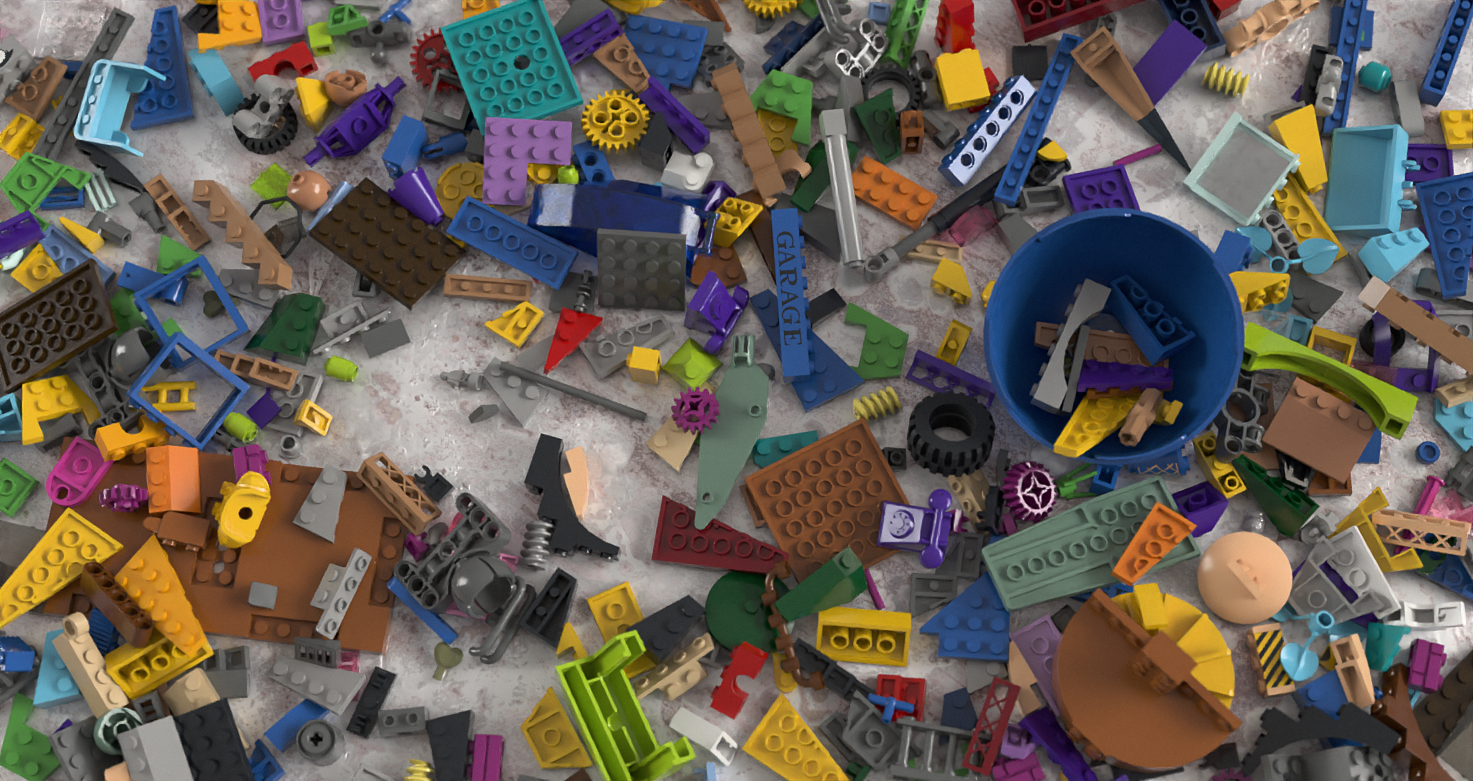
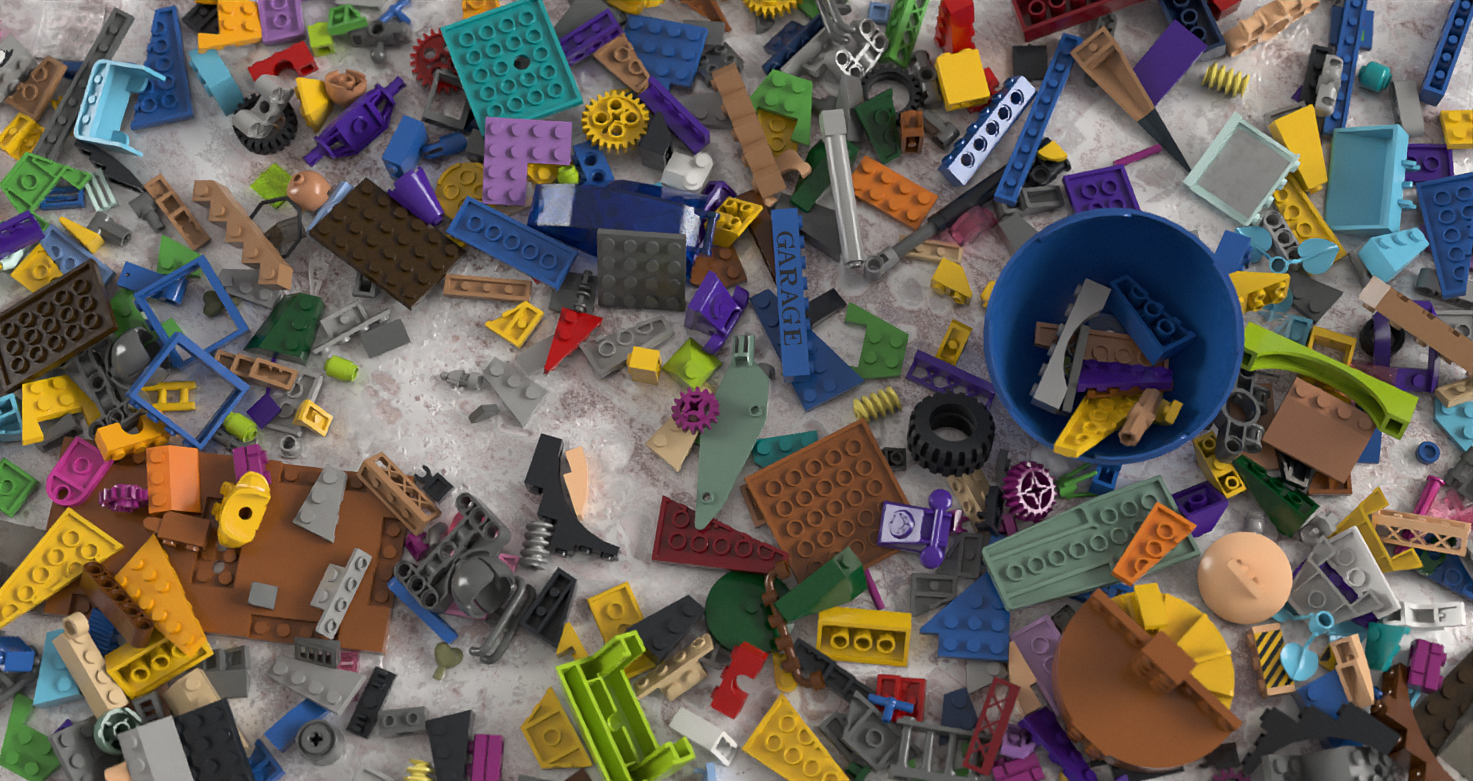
(573, 391): dark grey piece -> none
(1169, 464): blue cone -> none

